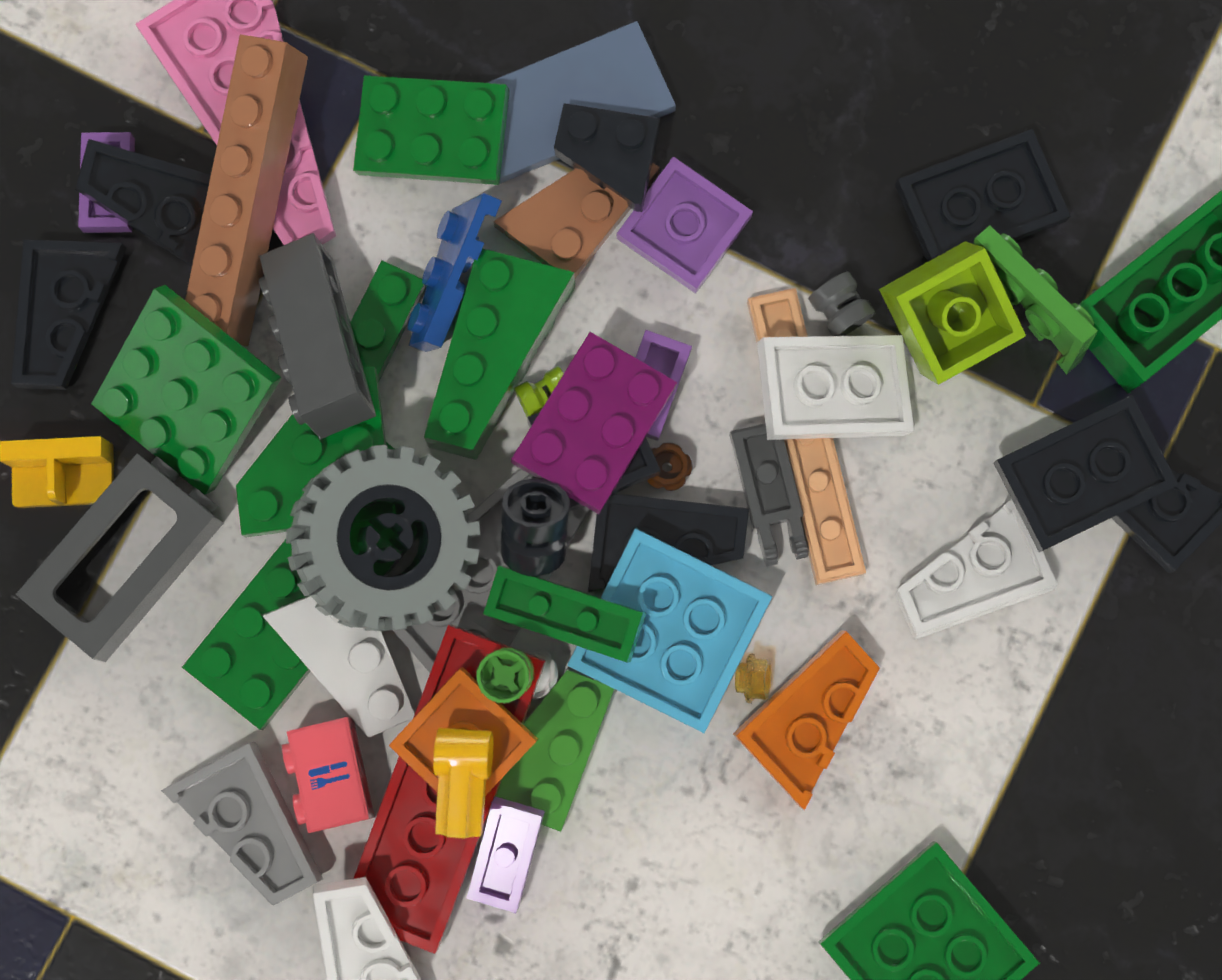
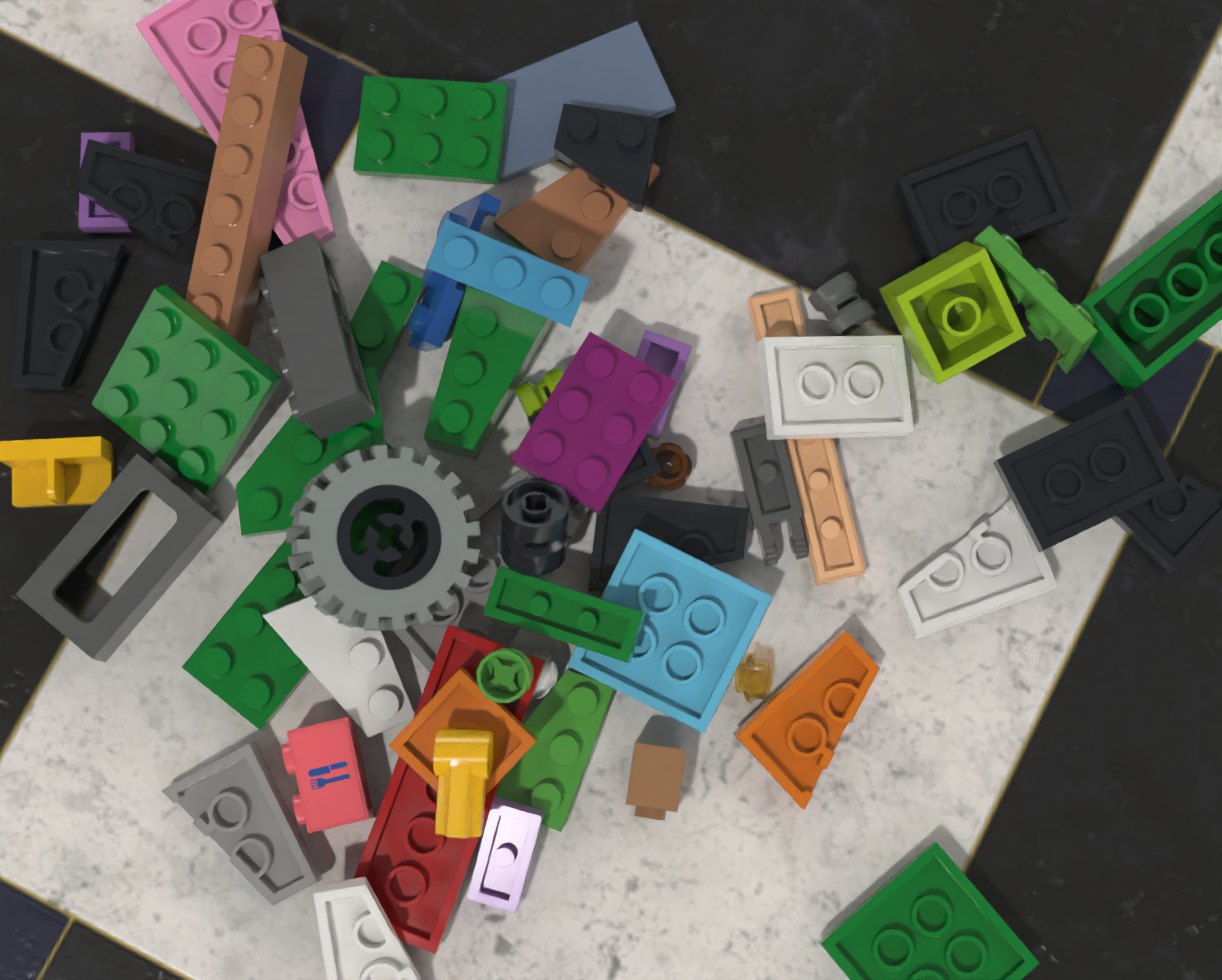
(507, 272): none -> dark azure brick
(655, 780): none -> medium nougat brick
(684, 225): medium lavender plate -> none

